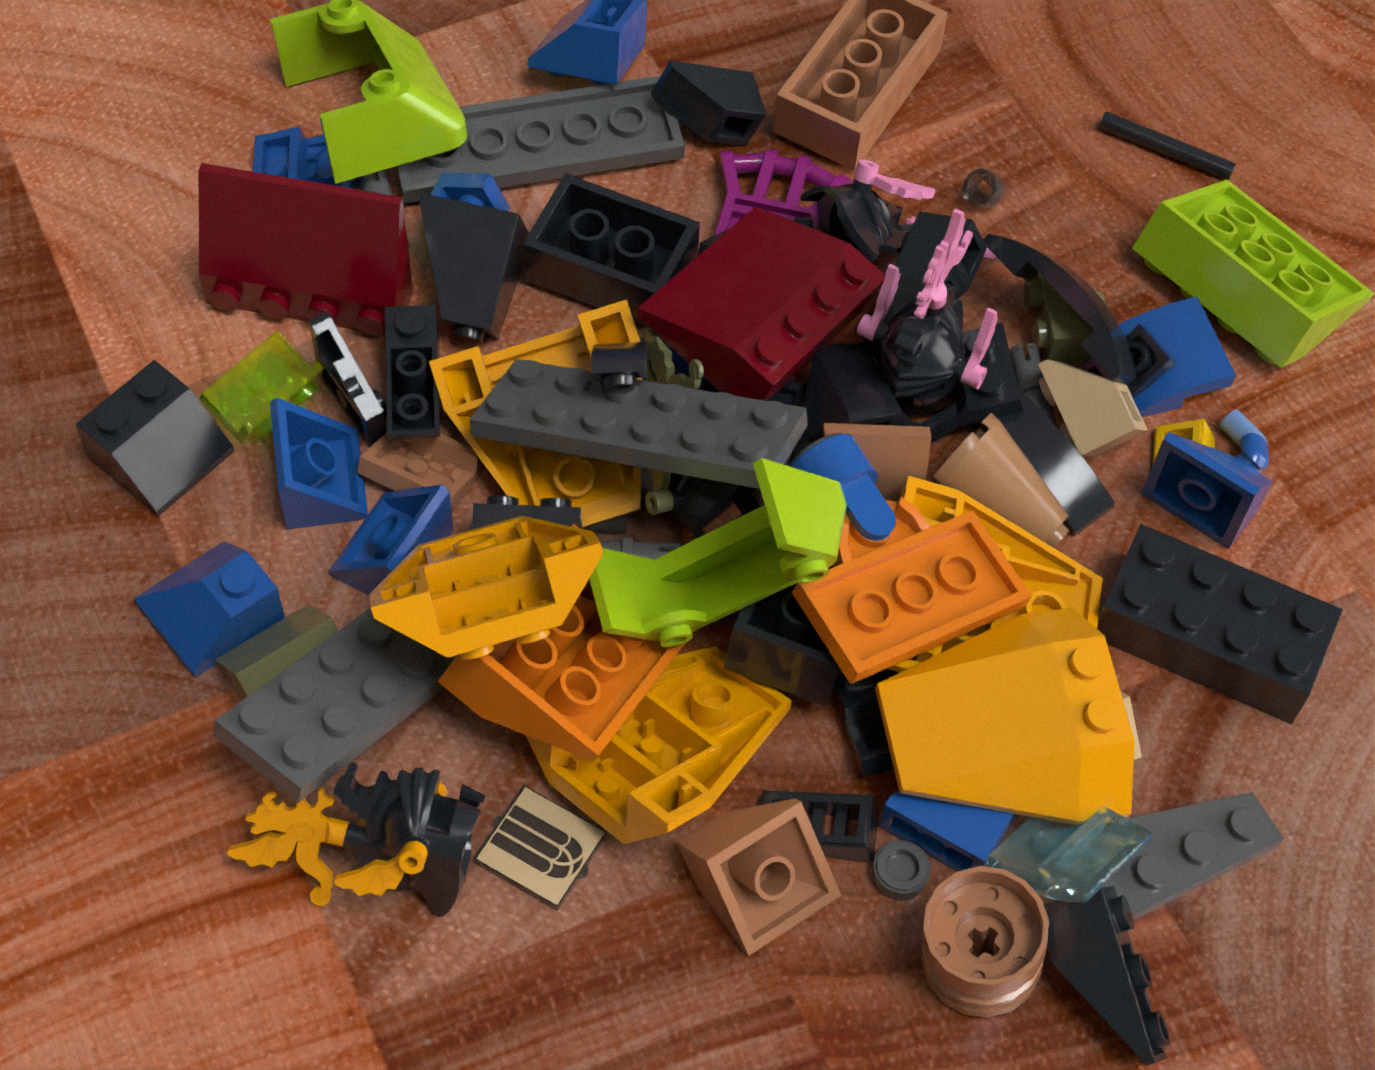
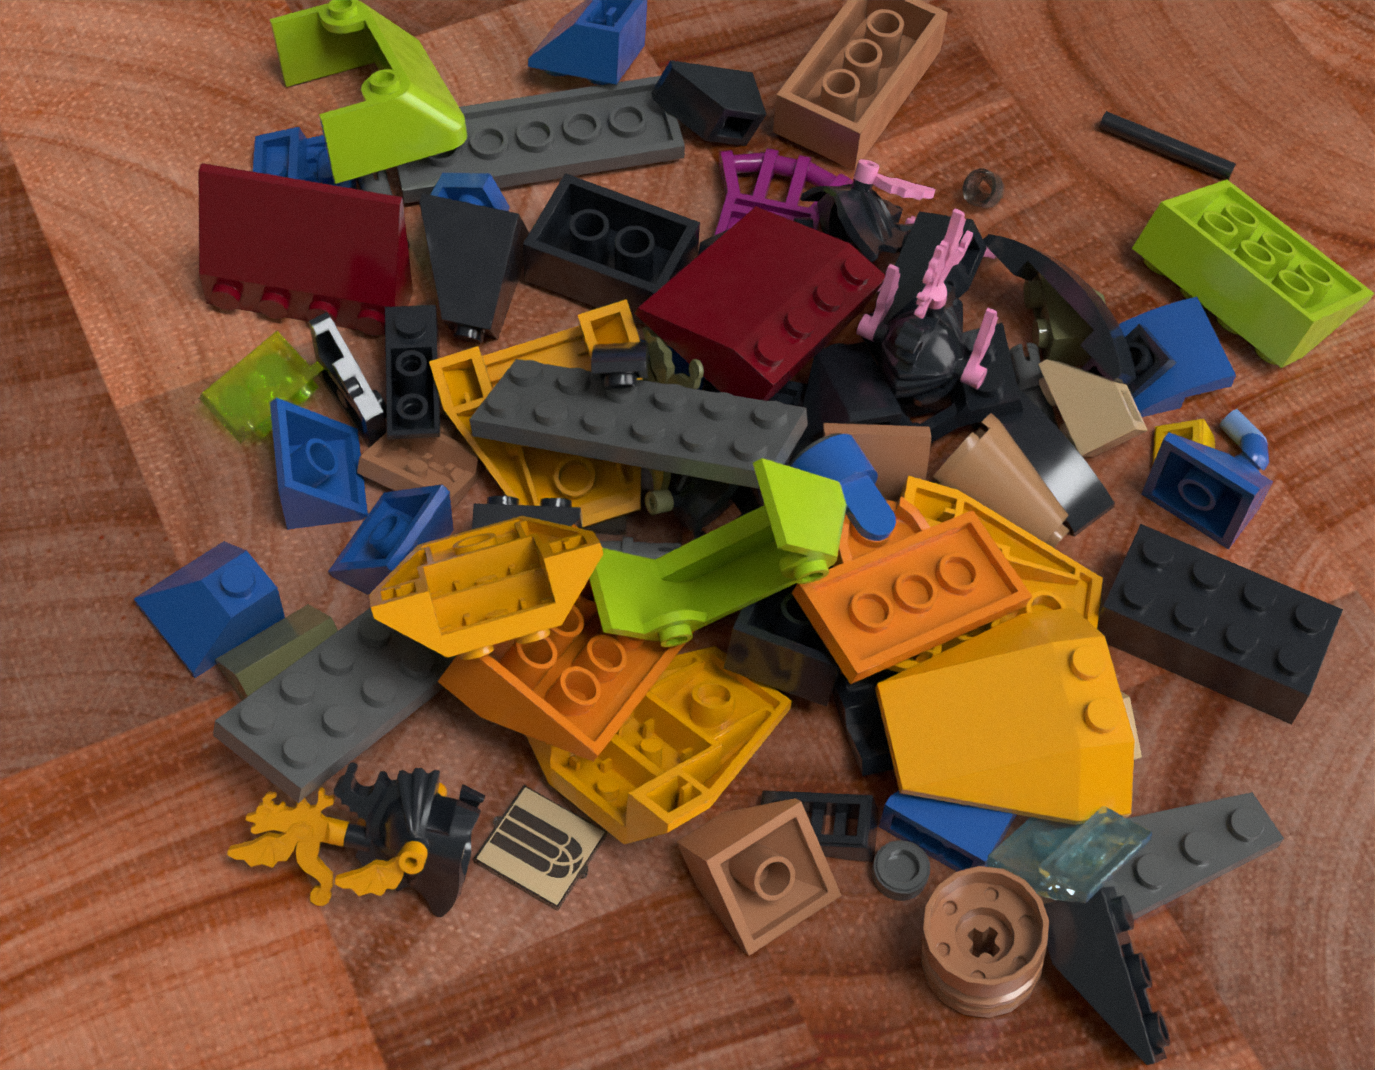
(154, 438): black slope -> none

